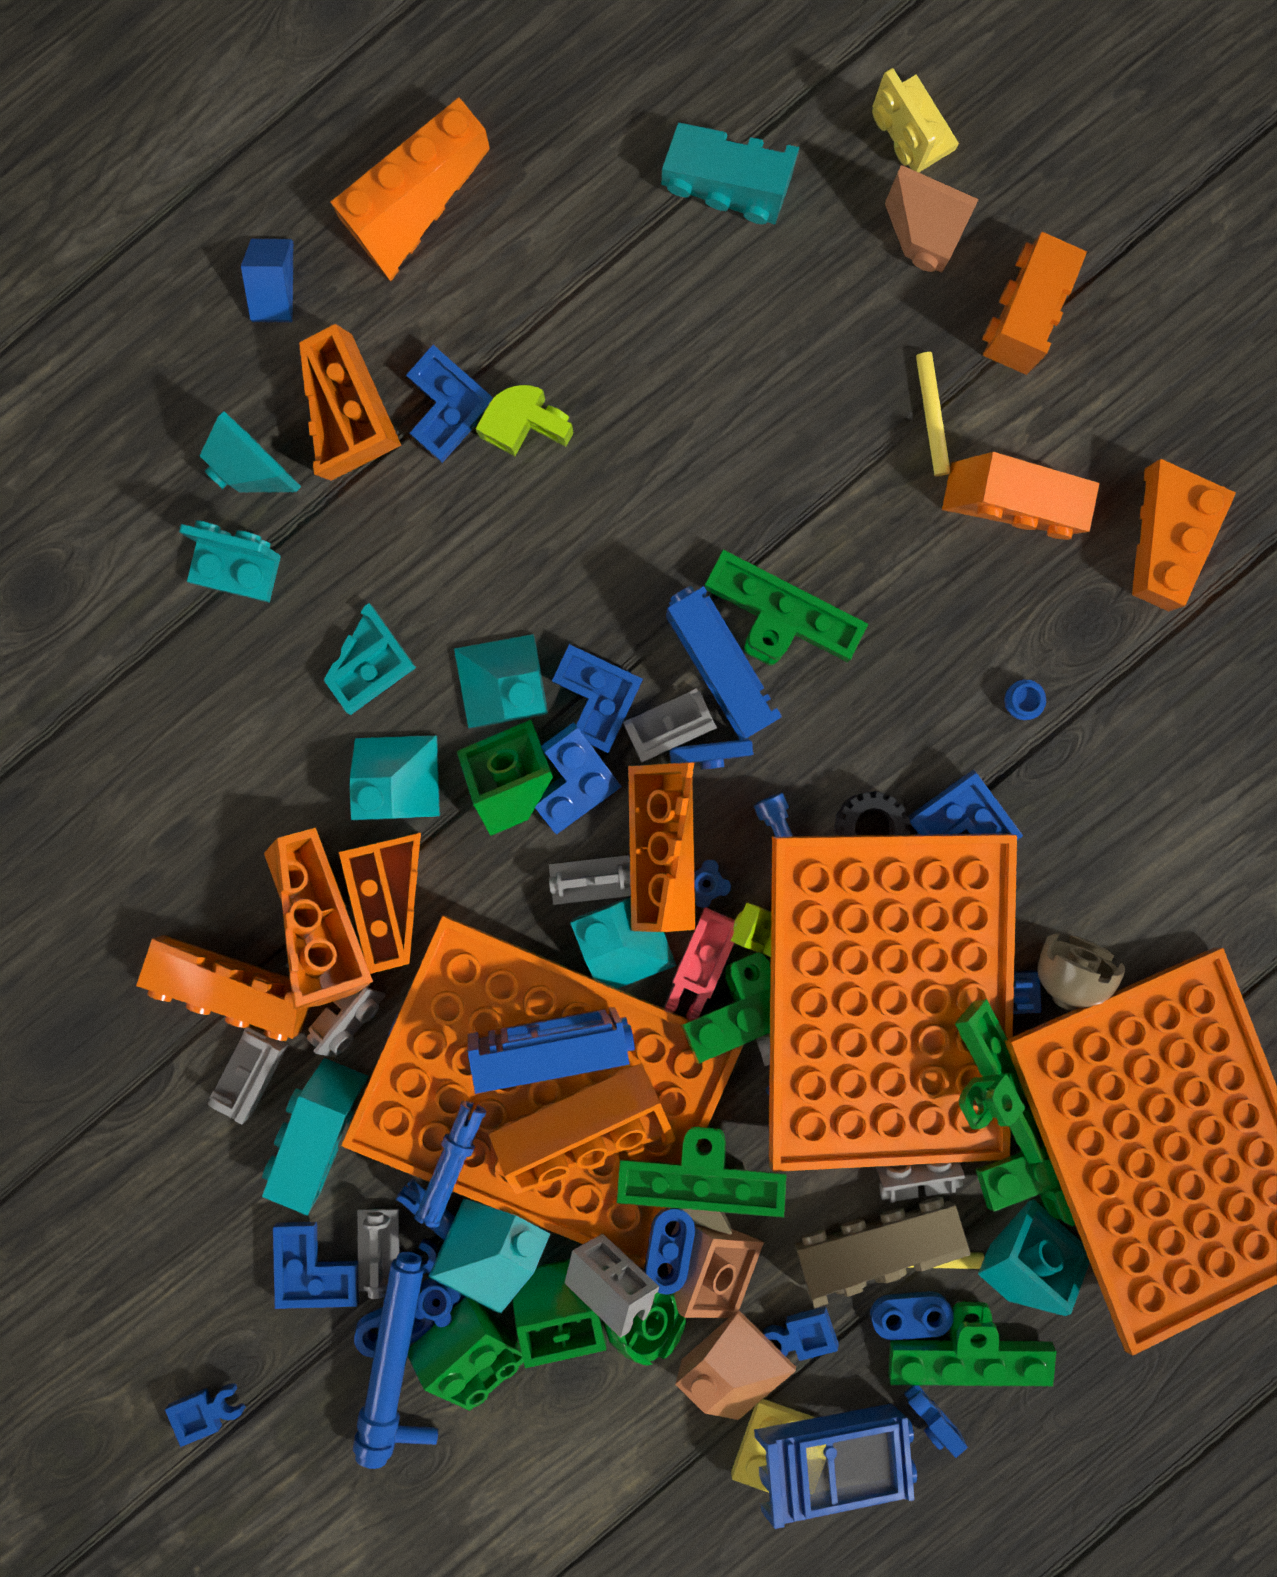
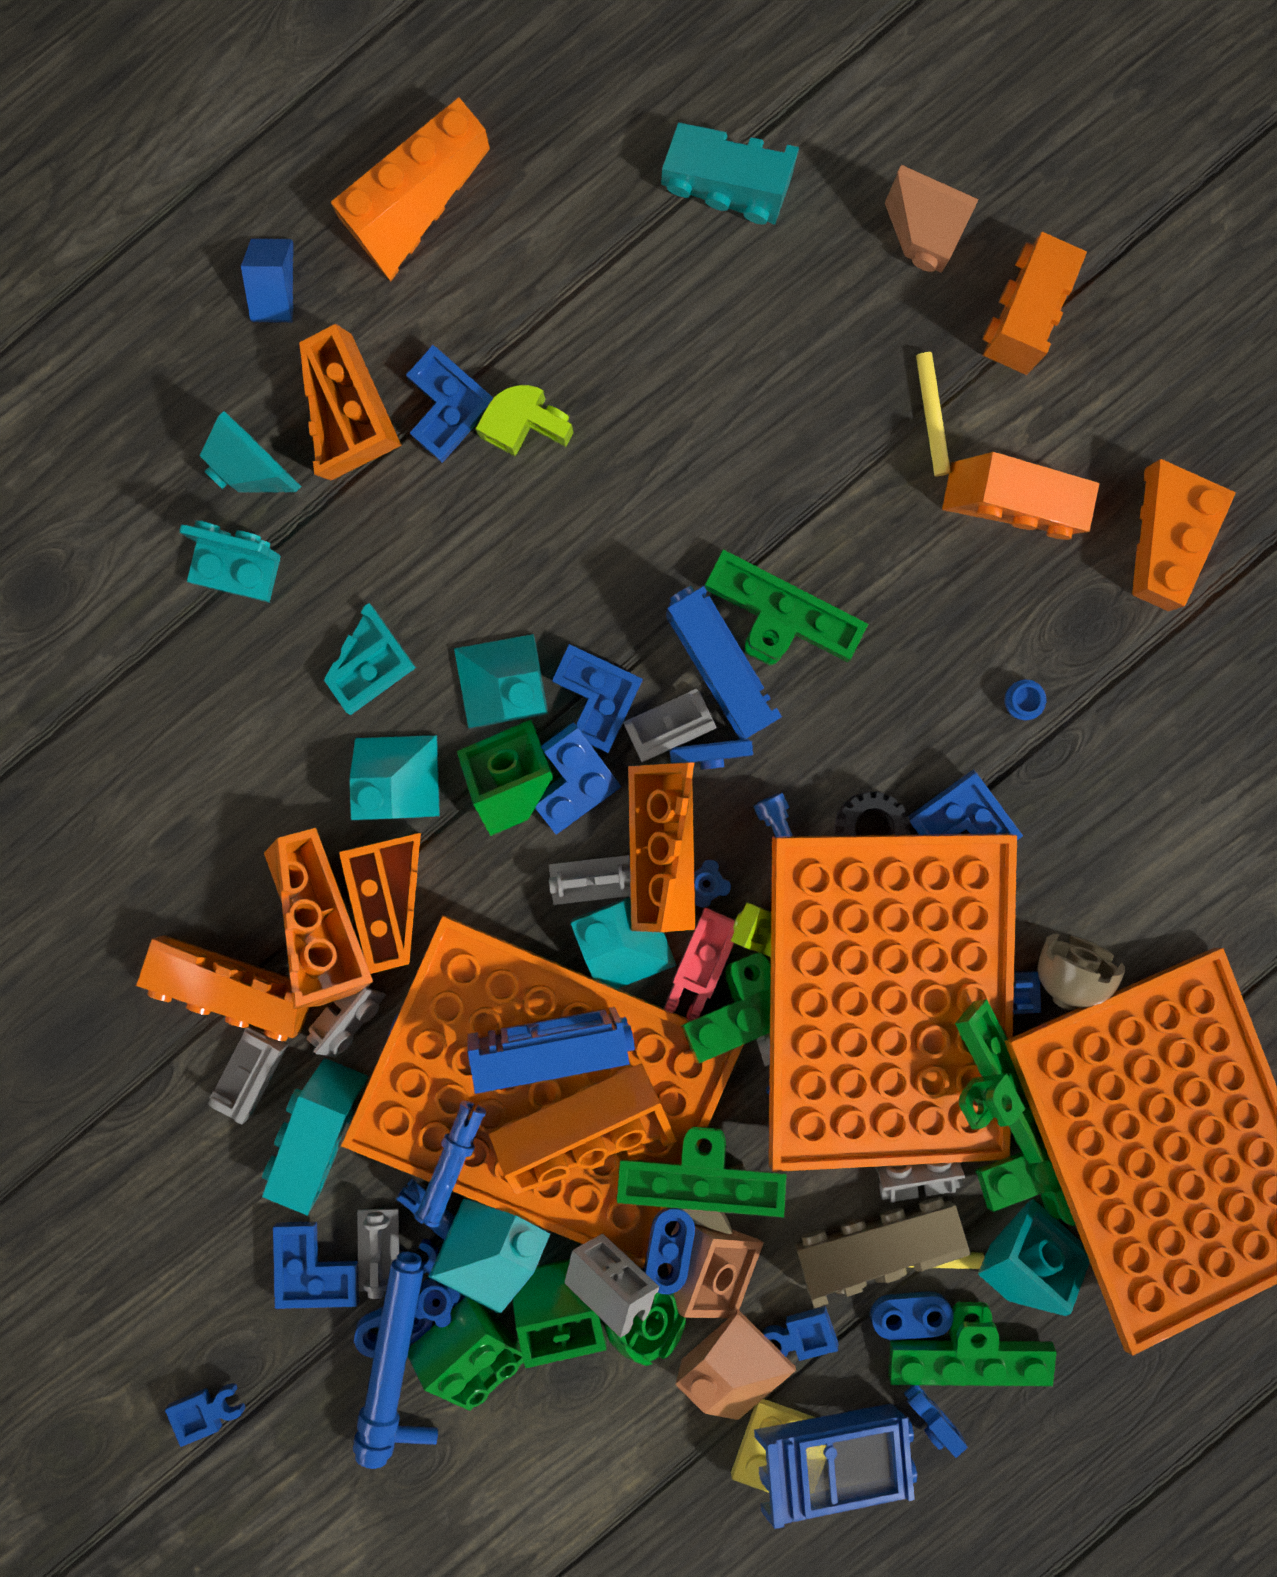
(912, 121): light yellow bracket -> none

